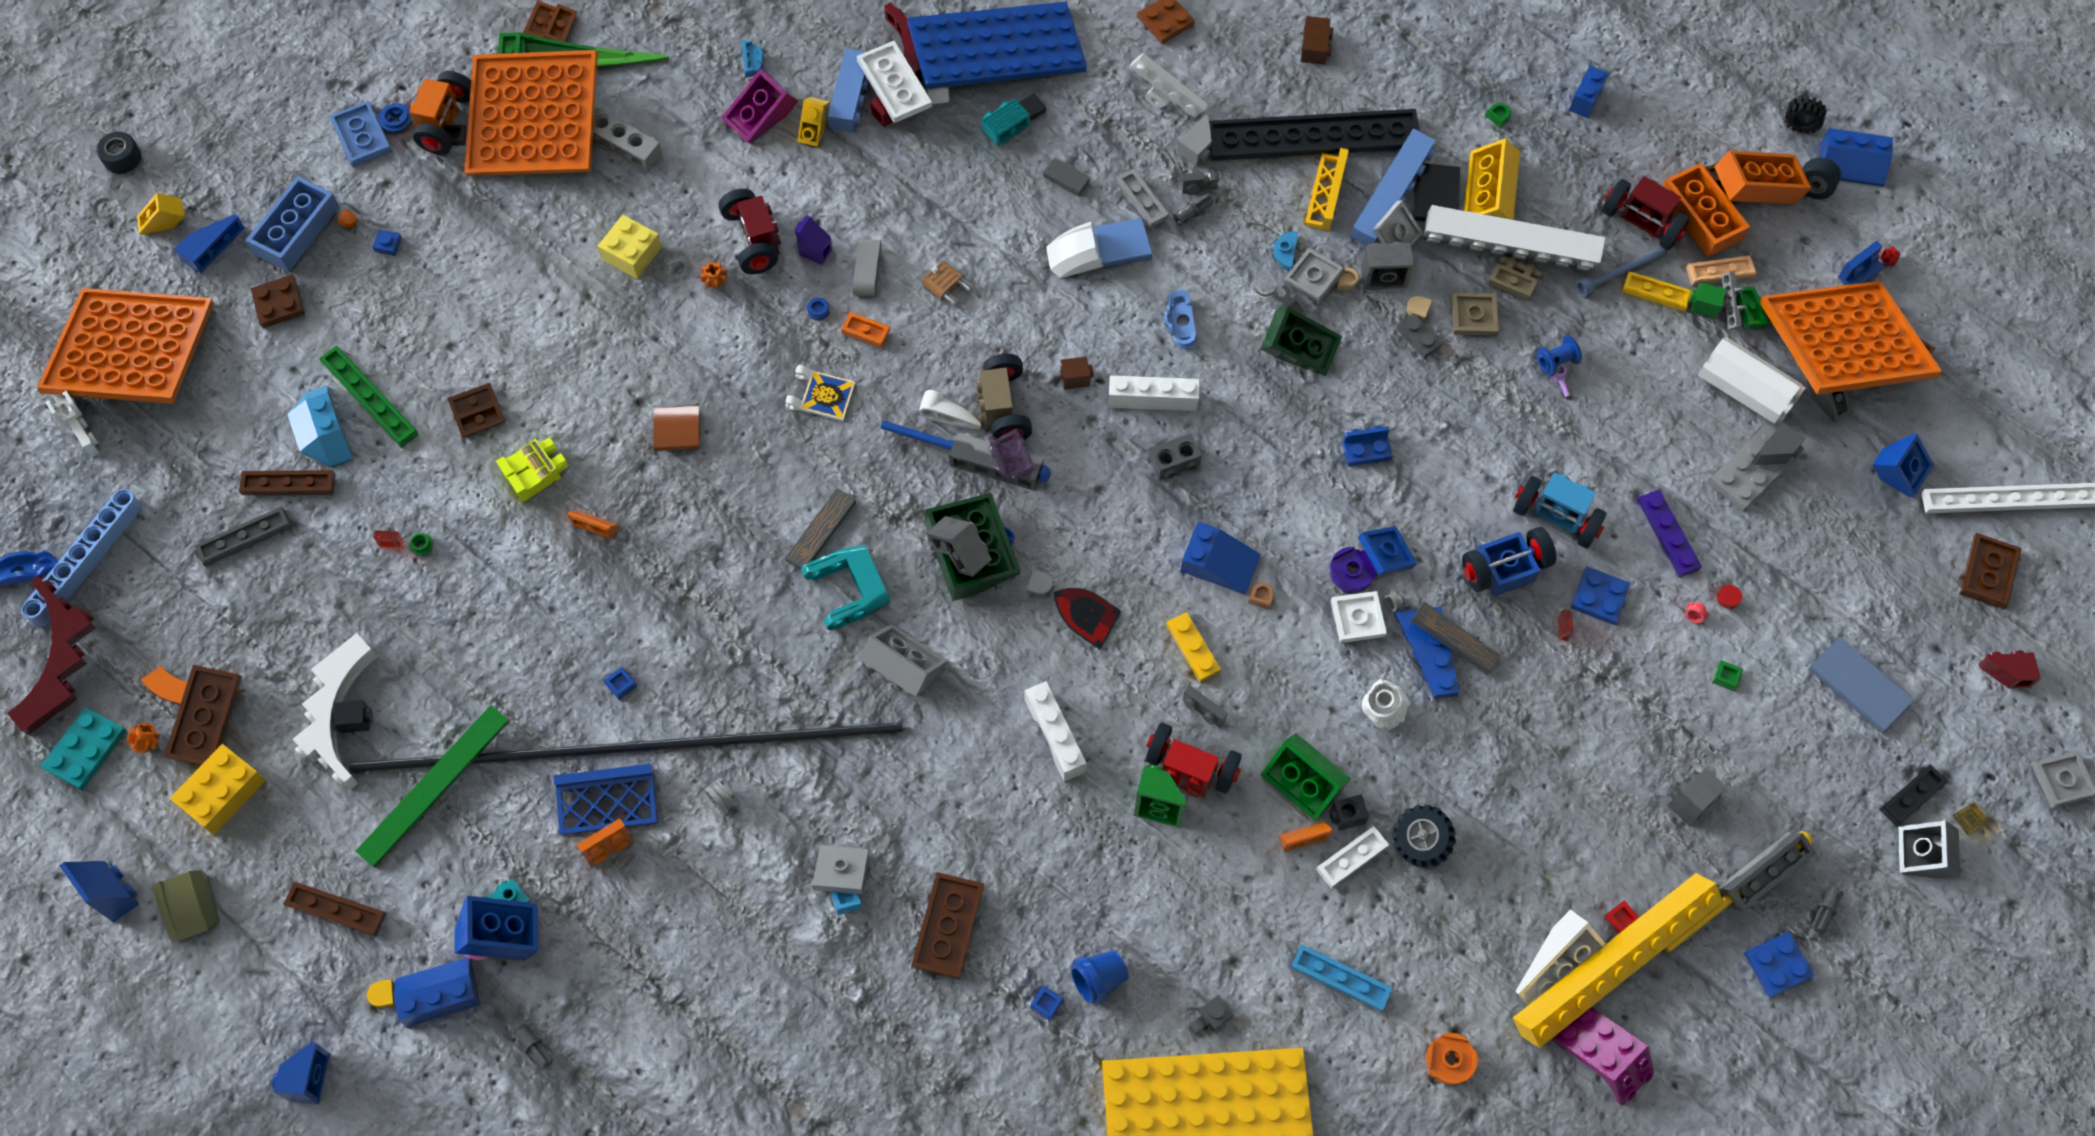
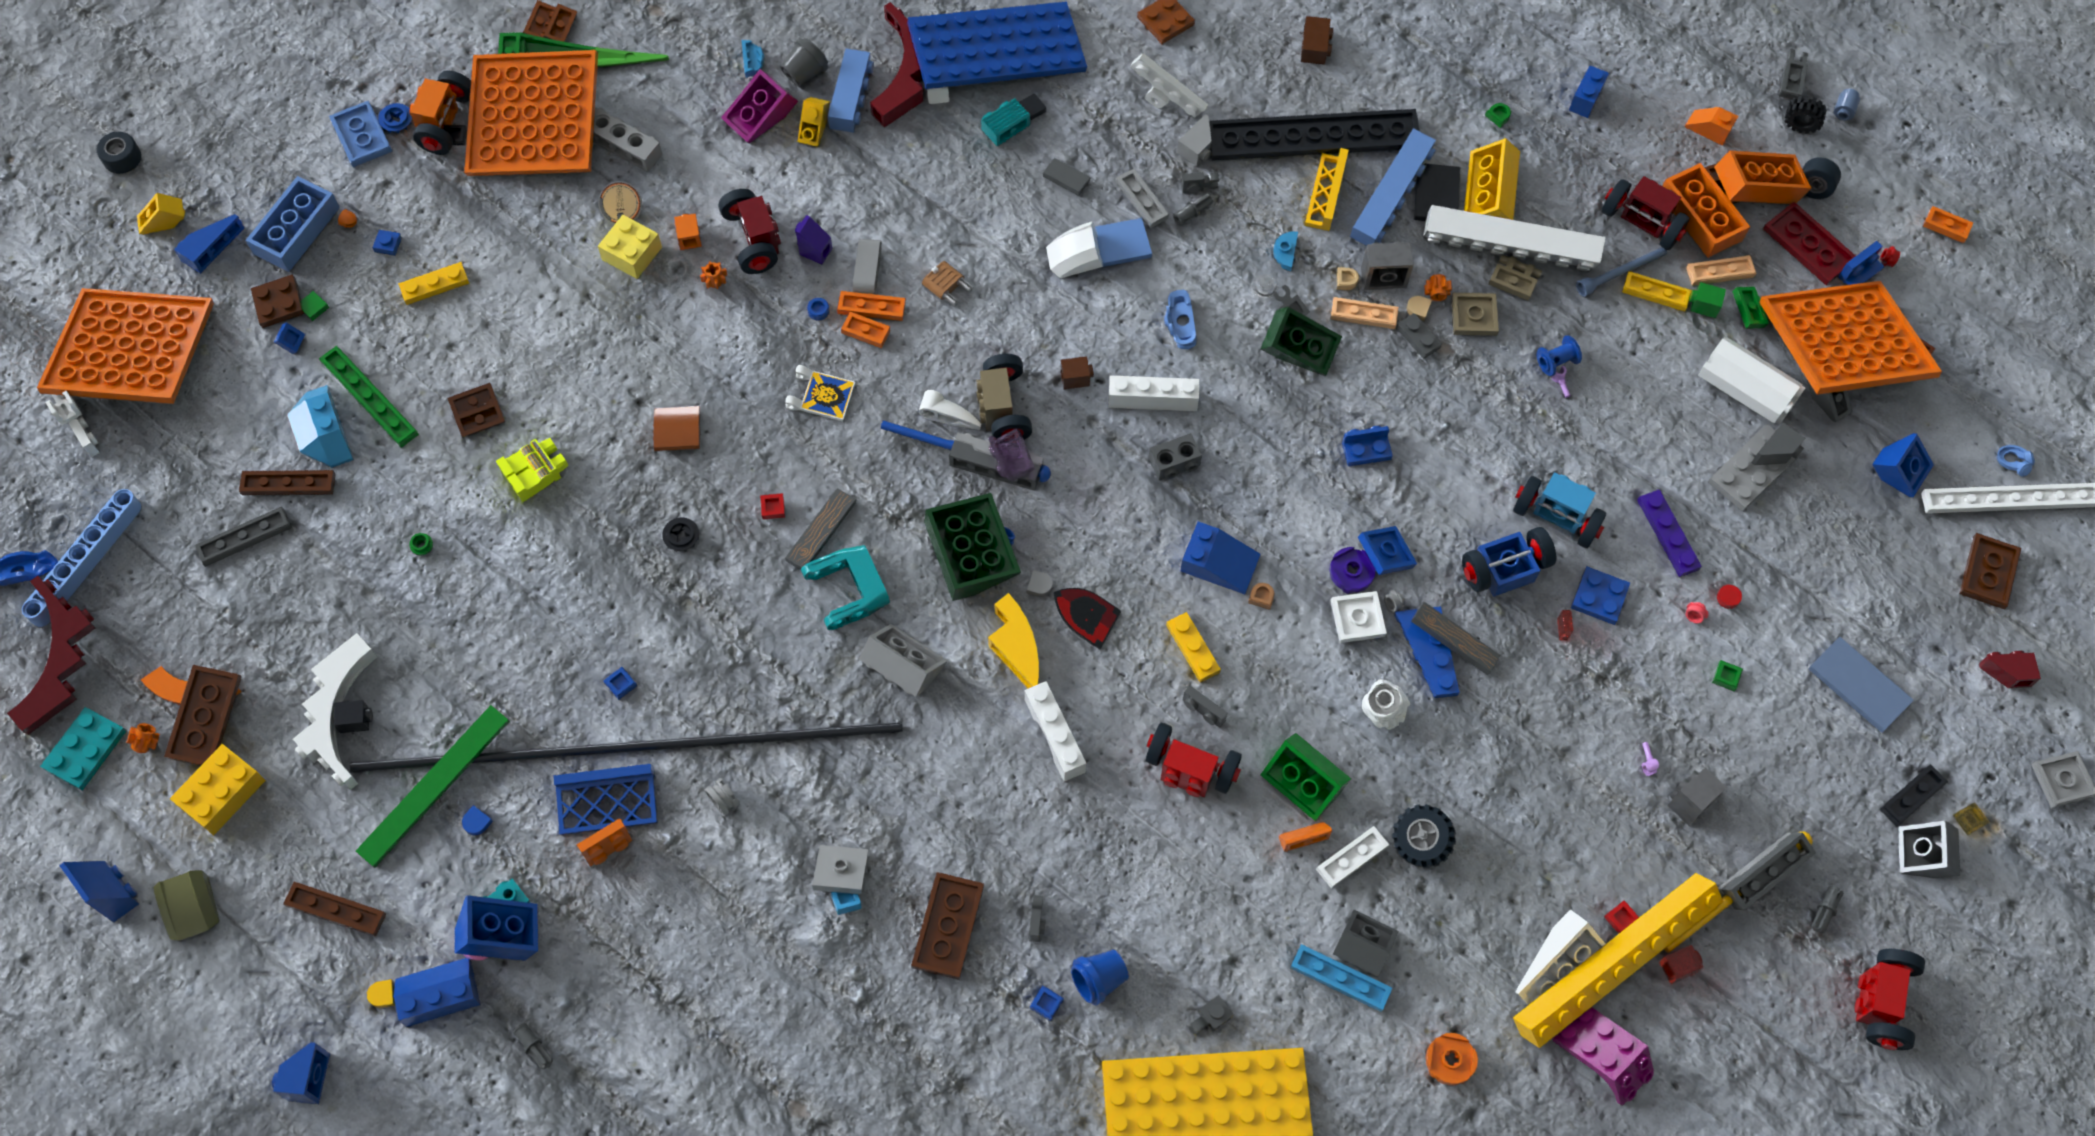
(289, 338): none -> blue plate
(313, 306): none -> green tile
(388, 539): clear red tile -> none
(433, 283): none -> yellow plate
(475, 821): none -> blue tile
(593, 523): orange slope -> none
(618, 200): none -> tan piece
(675, 527): none -> black gear
(687, 231): none -> orange brick
(772, 506): none -> red plate
(804, 62): none -> dark grey piece
(872, 305): none -> orange plate
(894, 81): white plate -> none
(961, 543): flat silver brick -> none
(1015, 642): none -> yellow slope
(1037, 925): none -> dark grey plate
(1159, 797): green slope -> none
(1314, 275): light grey plate -> none
(1356, 805): black brick -> none
(1364, 313): none -> light nougat tile
(1365, 943): none -> dark grey slope
(1398, 226): light grey plate -> none
(1438, 287): none -> orange gear
(1651, 766): none -> lavender hand
(1681, 964): none -> clear red brick
(1712, 123): none -> orange slope
(1732, 310): light grey piece -> none
(1779, 964): blue plate -> none
(1793, 76): none -> dark grey hinge
(1809, 242): none -> dark red plate
(1847, 104): none -> sand blue brick
(1859, 155): blue slope -> none
(1885, 997): none -> brick
(1948, 224): none -> orange plate
(2022, 468): none -> medium blue piece

